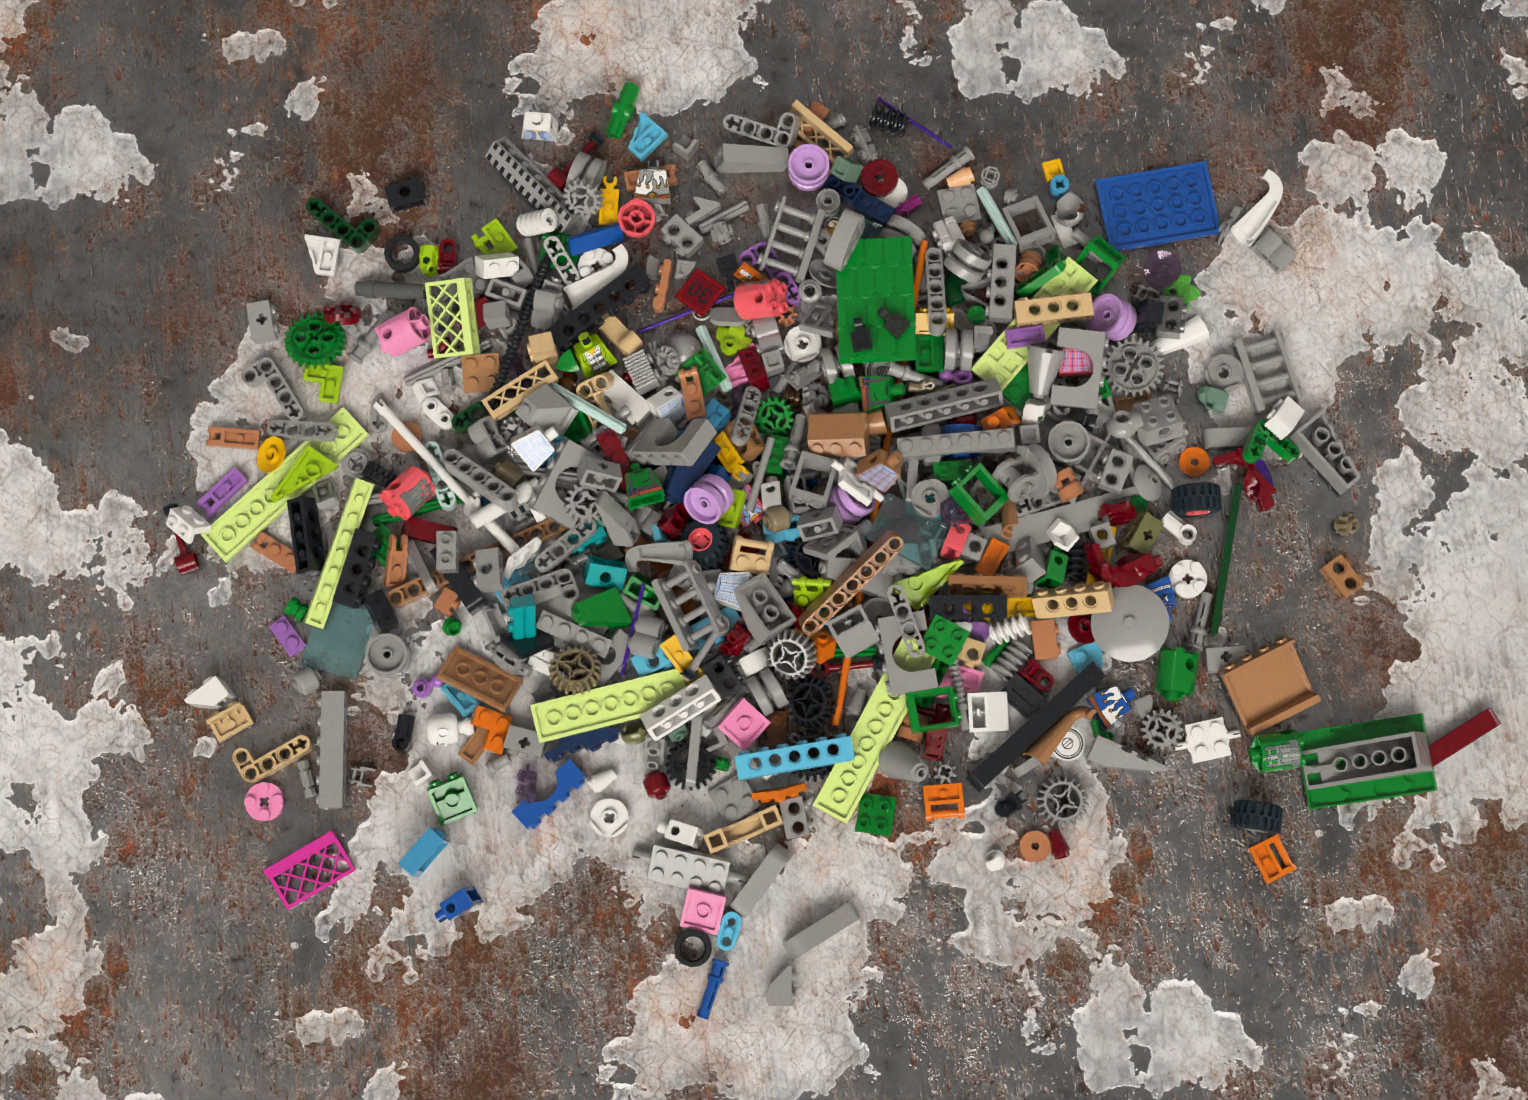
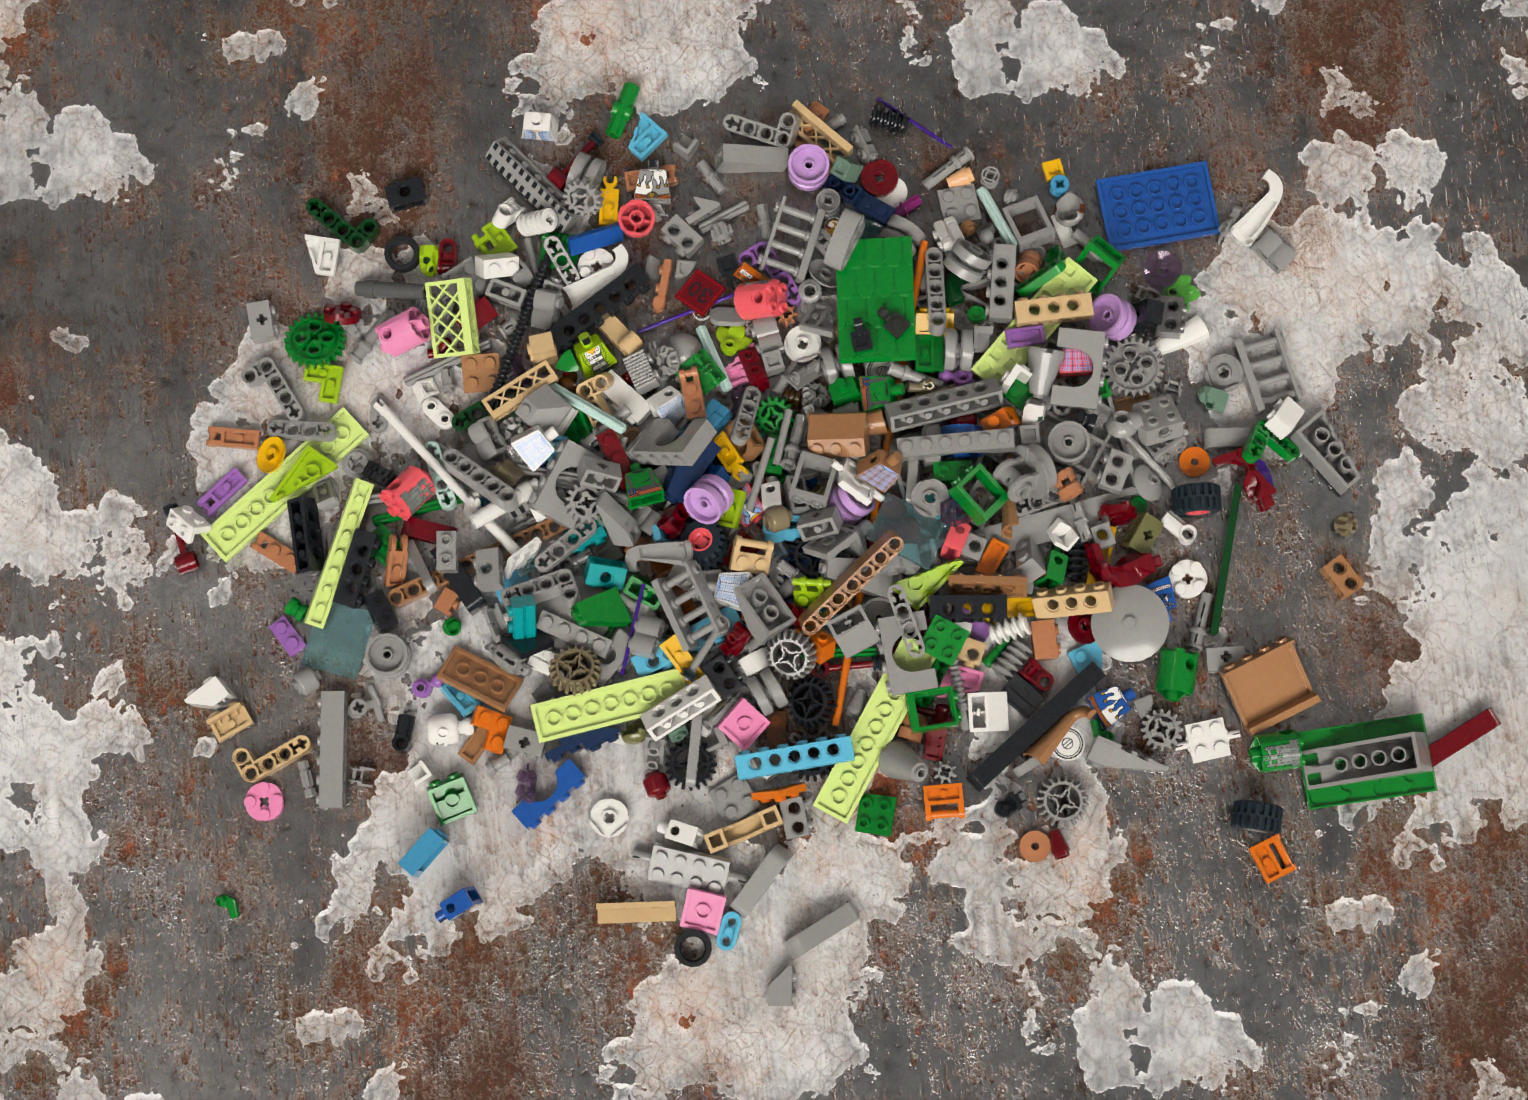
(229, 903): none -> green arm
(300, 855): dark pink fence -> none
(374, 703): none -> light grey piece
(400, 443): nougat piece -> none
(496, 314): light grey panel -> none
(507, 213): none -> white piece
(601, 780): white cone -> none
(636, 912): none -> tan fence
(715, 978): blue pin -> none
(722, 764): green plate -> none
(782, 436): none -> light grey bar
(995, 860): white piece -> none
(1019, 372): none -> white bracket
(1081, 522): none -> light grey pin

